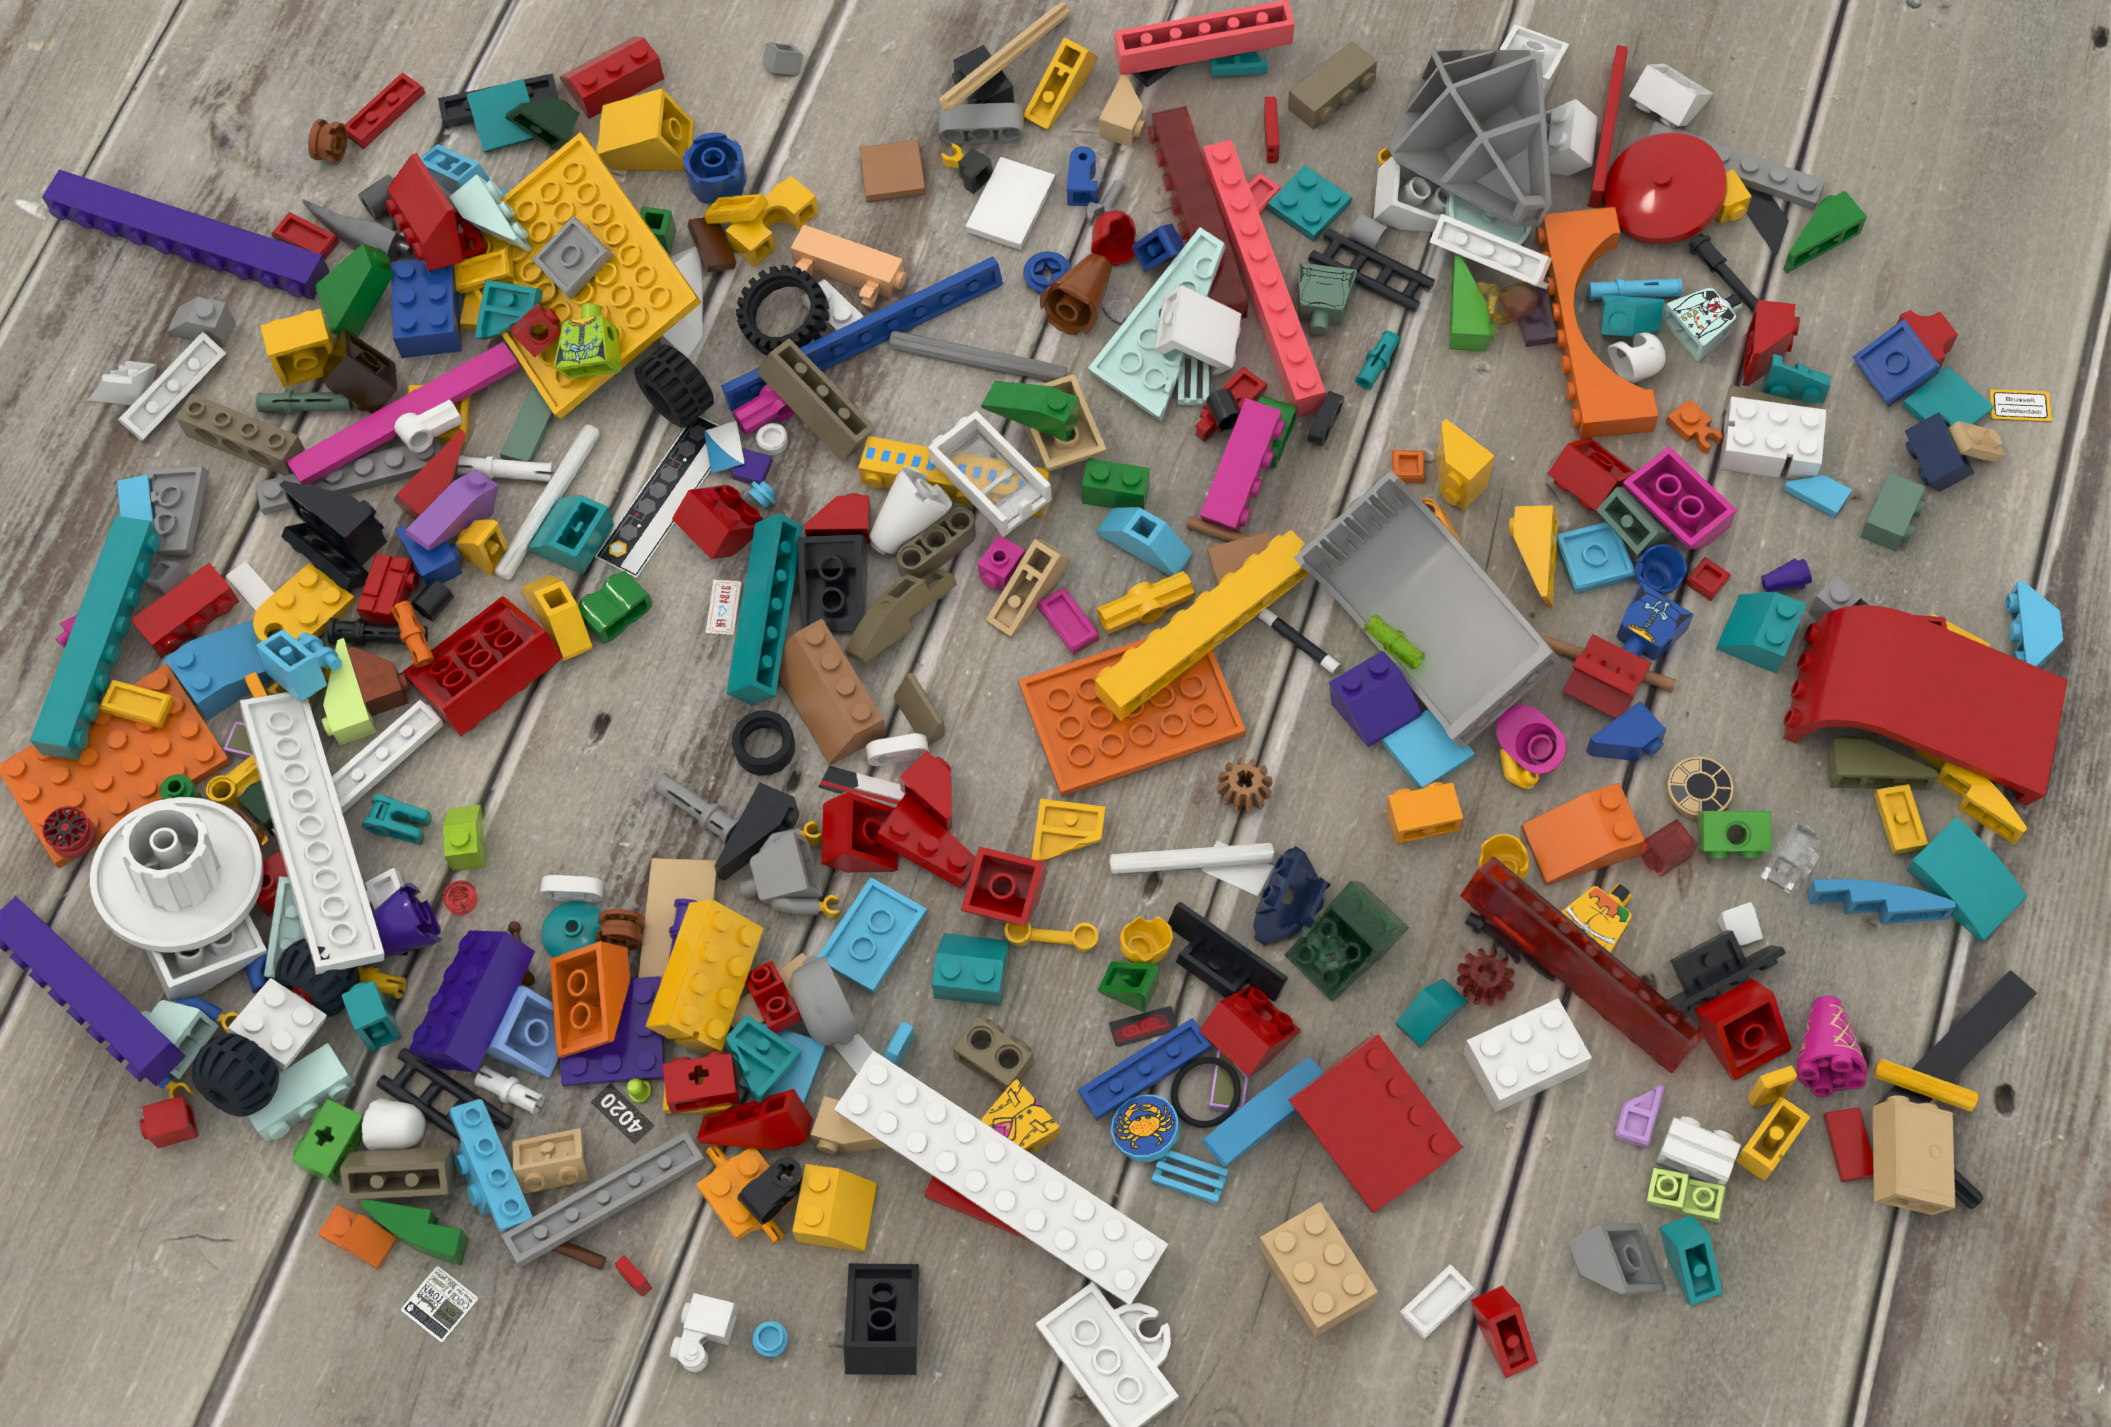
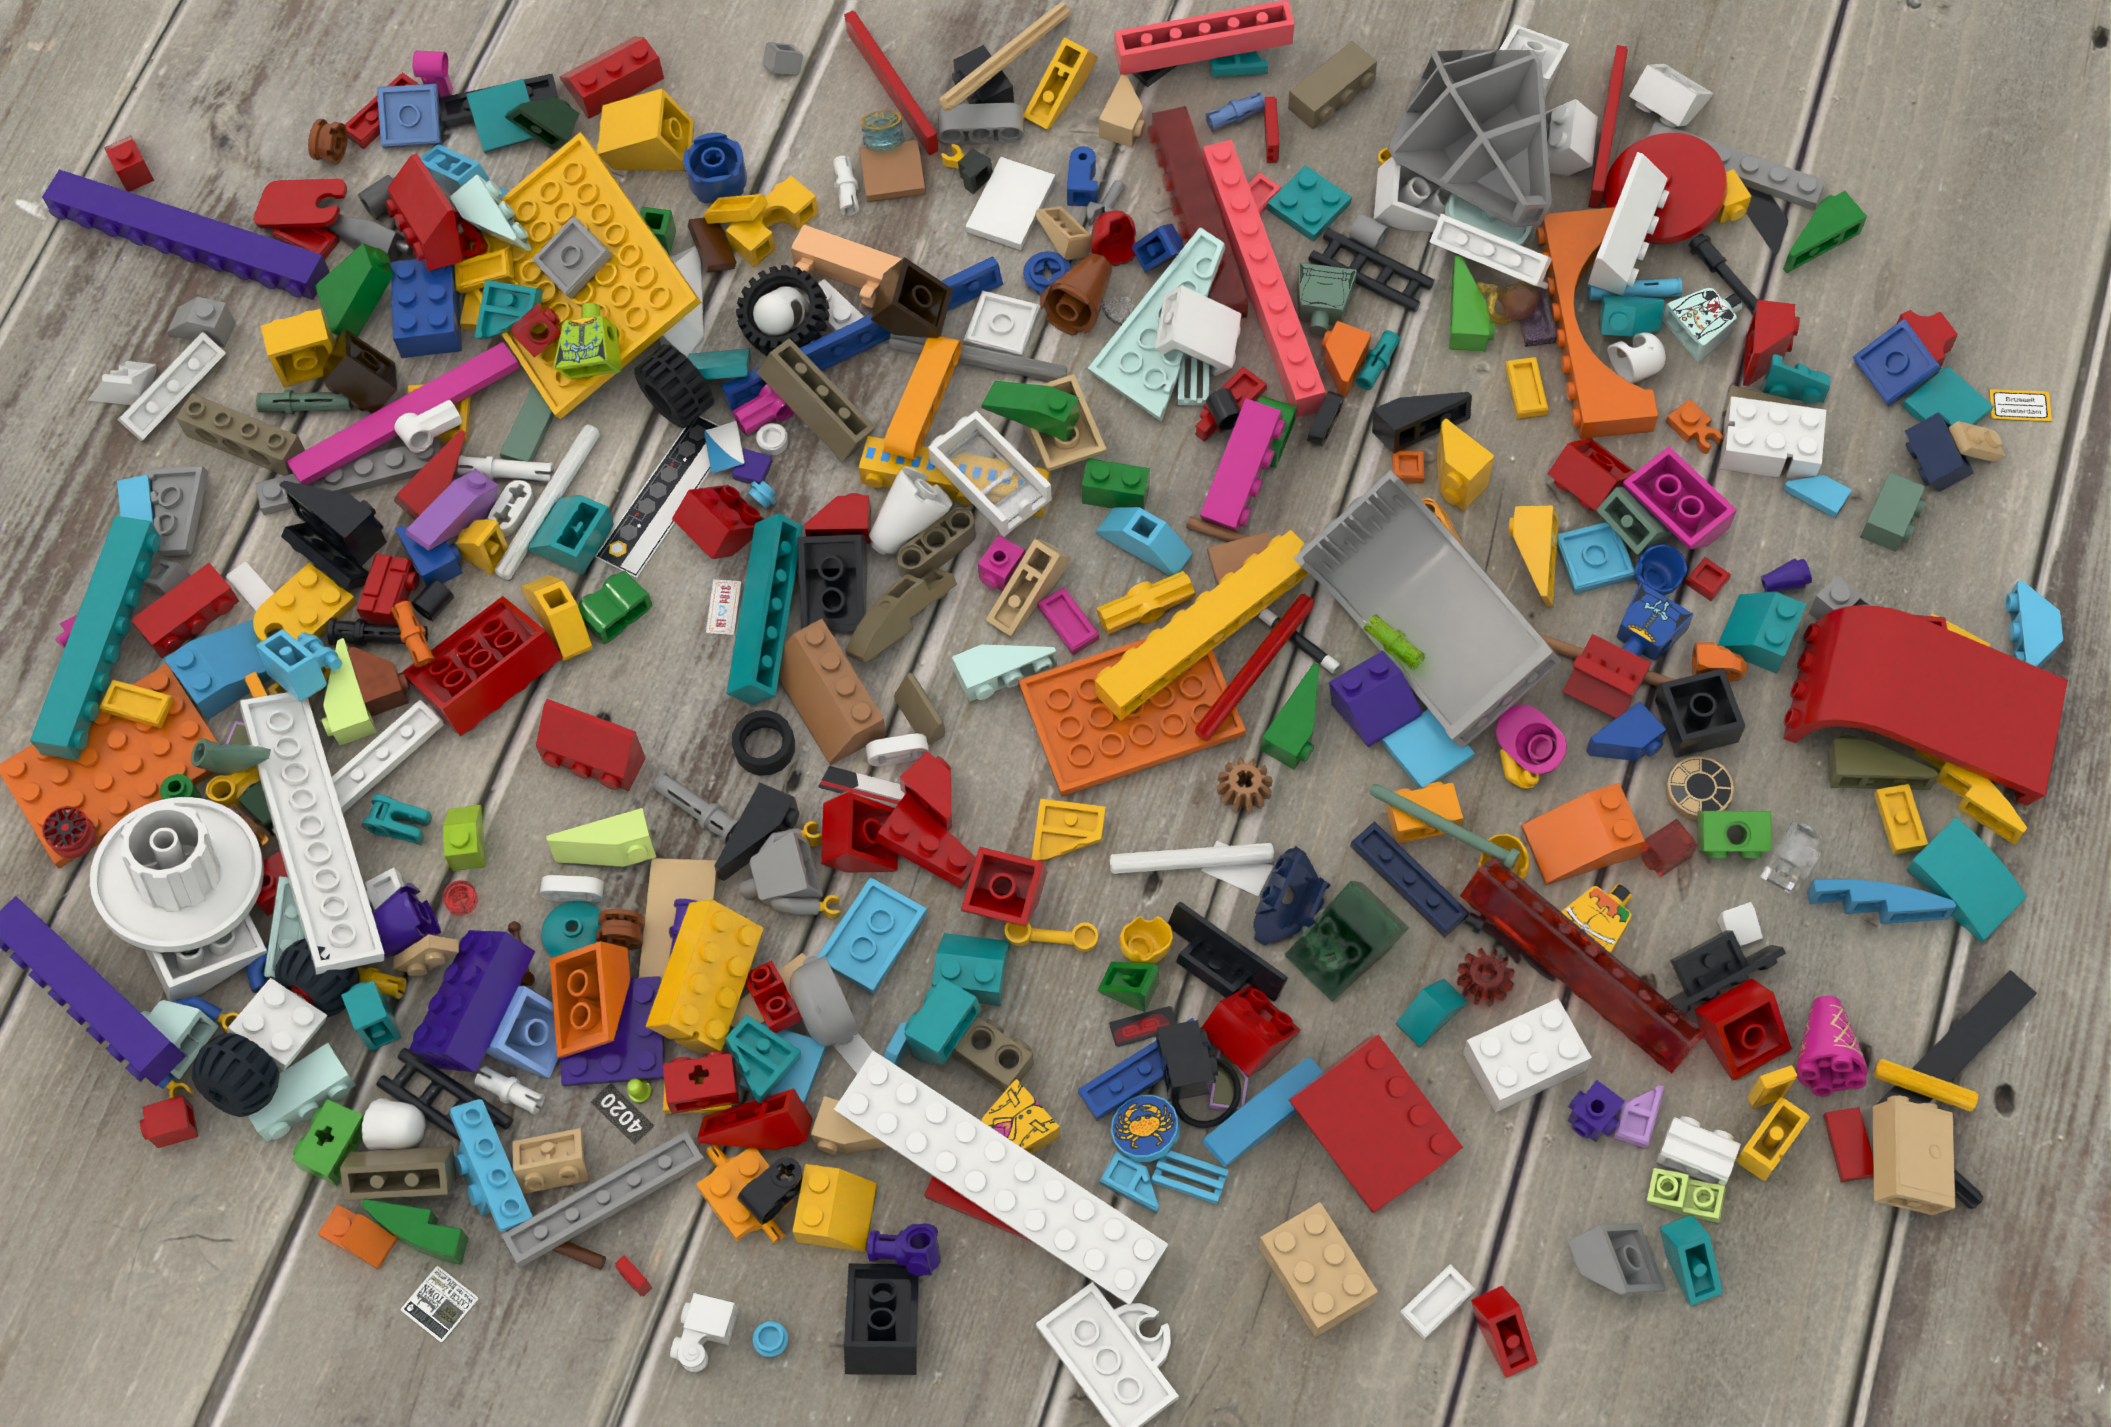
(129, 163): none -> red slope
(227, 758): none -> sand green piece
(296, 203): none -> red piece
(409, 115): none -> medium blue tile
(425, 955): none -> tan plate
(433, 69): none -> dark pink piece
(515, 510): none -> white beam
(589, 746): none -> red slope
(607, 842): none -> yellowish green slope
(722, 363): none -> teal tile
(774, 311): none -> white helmet
(845, 185): none -> white pin
(882, 130): none -> clear light blue wheel
(891, 82): none -> red tile
(911, 301): none -> dark brown slope
(912, 1247): none -> dark purple connector
(922, 397): none -> light orange beam
(941, 1022): none -> teal slope
(999, 666): none -> light aqua slope
(1002, 324): none -> white tile
(1066, 234): none -> tan slope
(1130, 1181): none -> medium azure tile
(1186, 1060): none -> black brick
(1235, 111): none -> medium blue pin
(1254, 667): none -> red axle
(1292, 729): none -> green slope
(1345, 354): none -> orange slope
(1409, 879): none -> dark blue tile
(1418, 418): none -> black slope
(1487, 847): none -> sand green bar
(1526, 388): none -> yellow tile
(1595, 1112): none -> dark purple brick
(1629, 227): none -> white slope
(1699, 712): none -> black brick
(1710, 657): none -> orange rock

